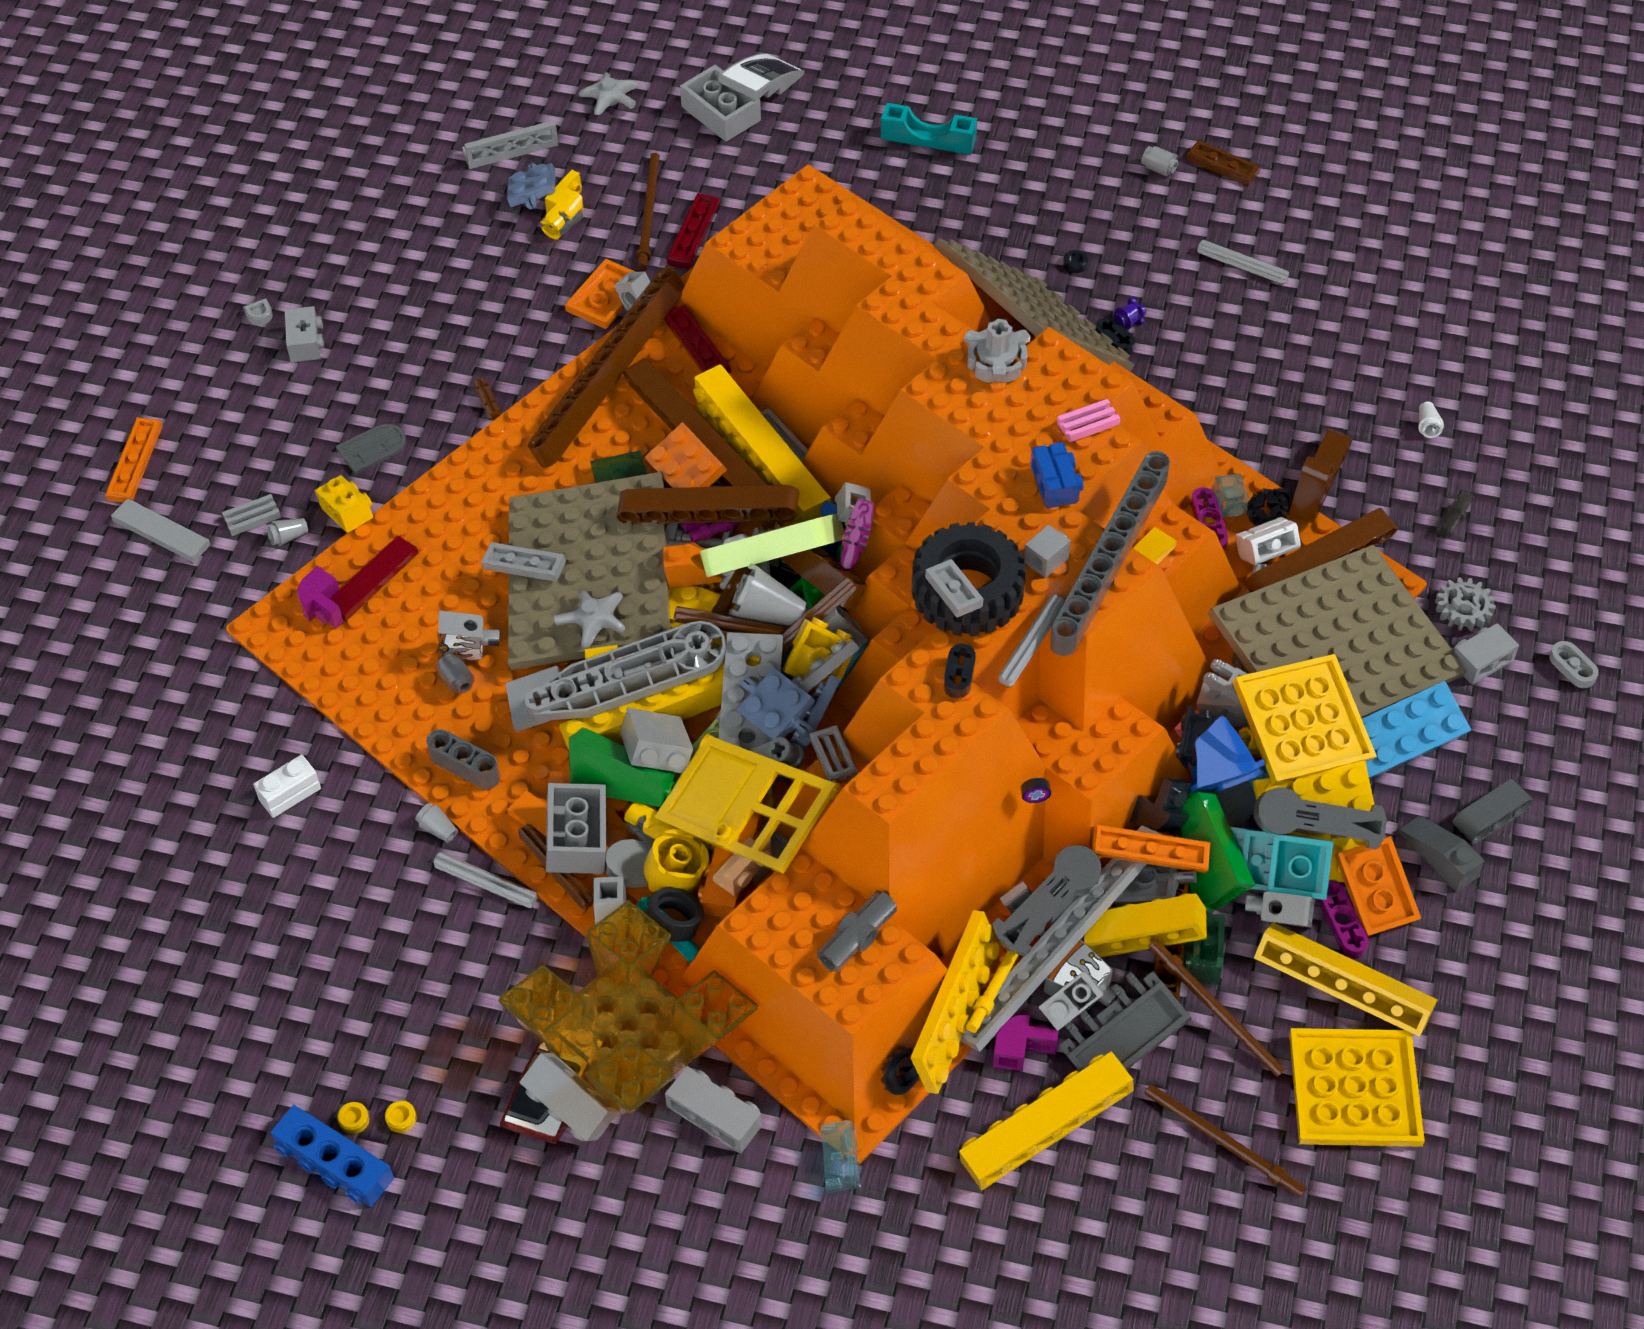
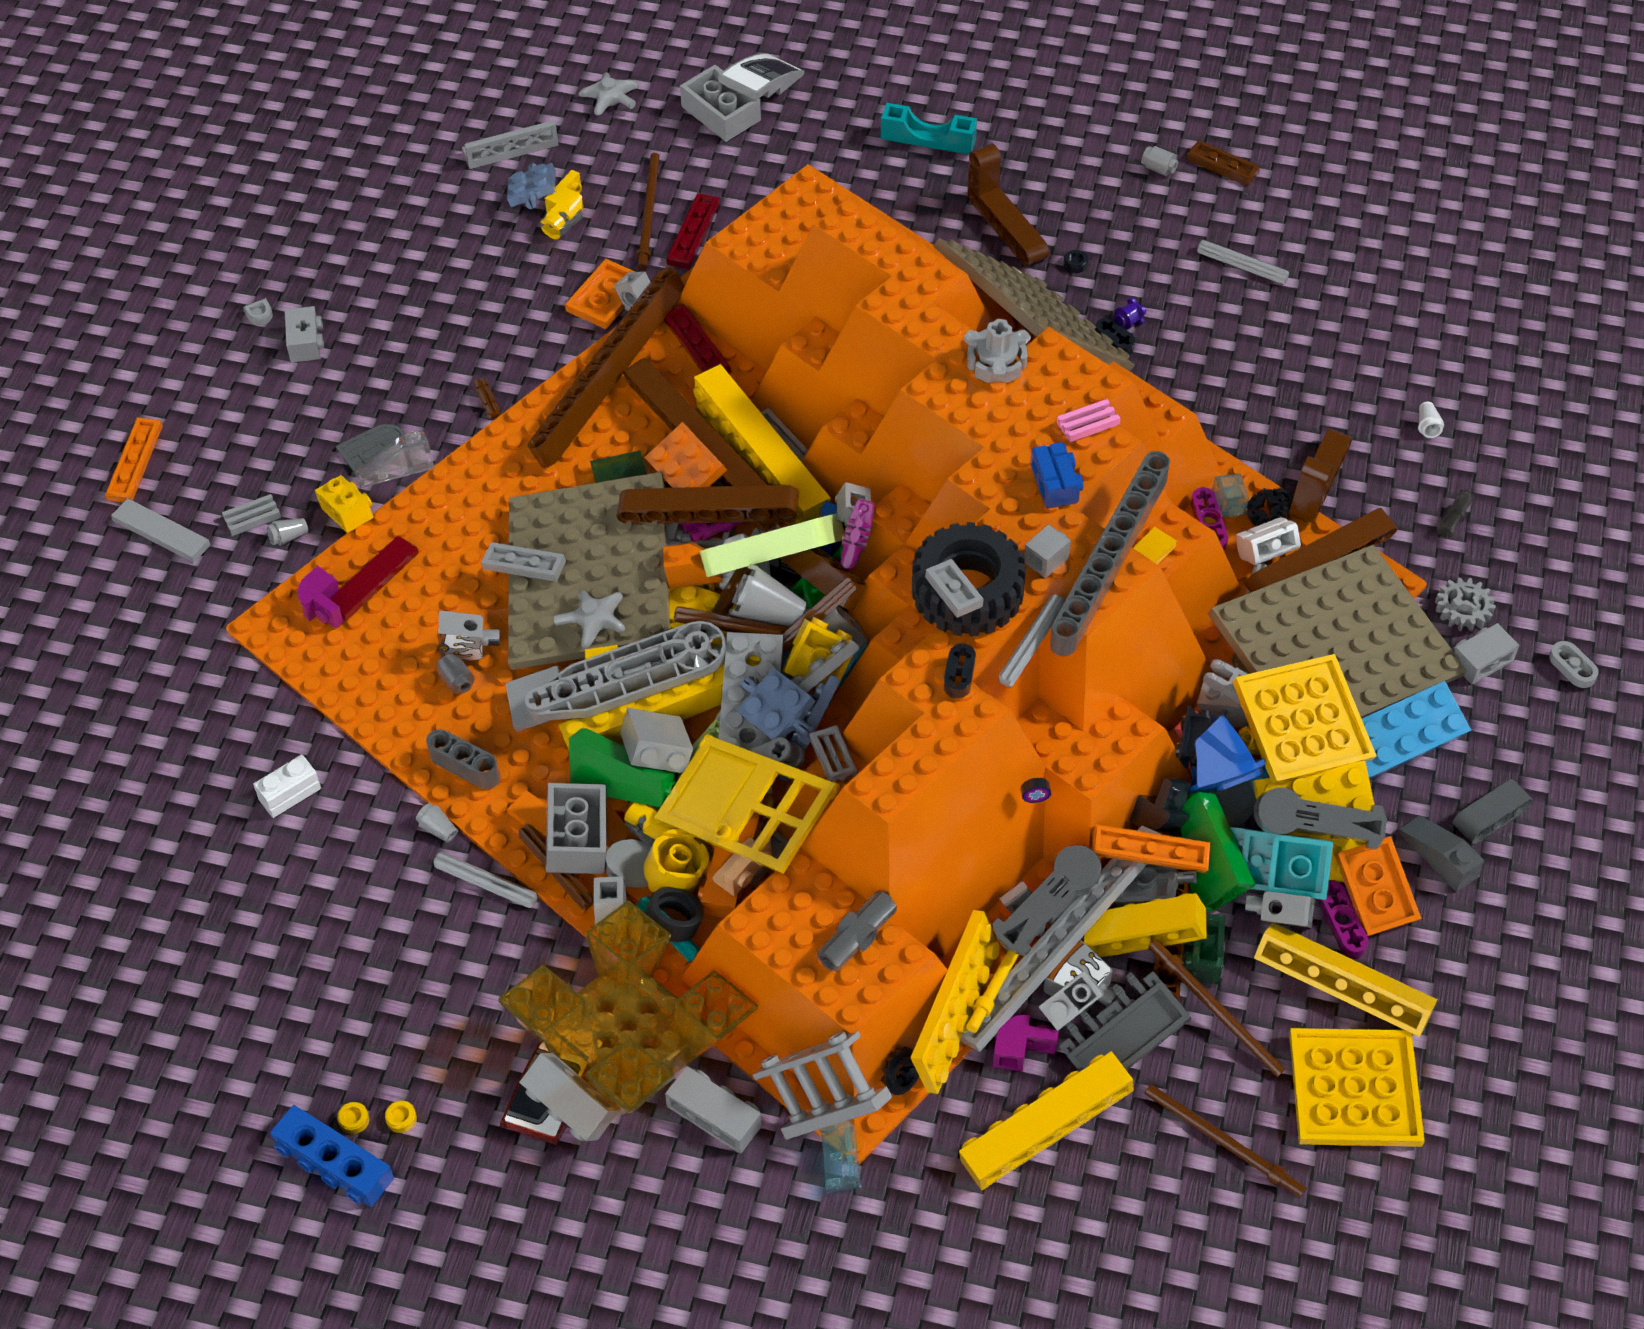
(399, 459): none -> clear slope
(822, 1113): none -> light grey fence
(999, 210): none -> reddish brown beam

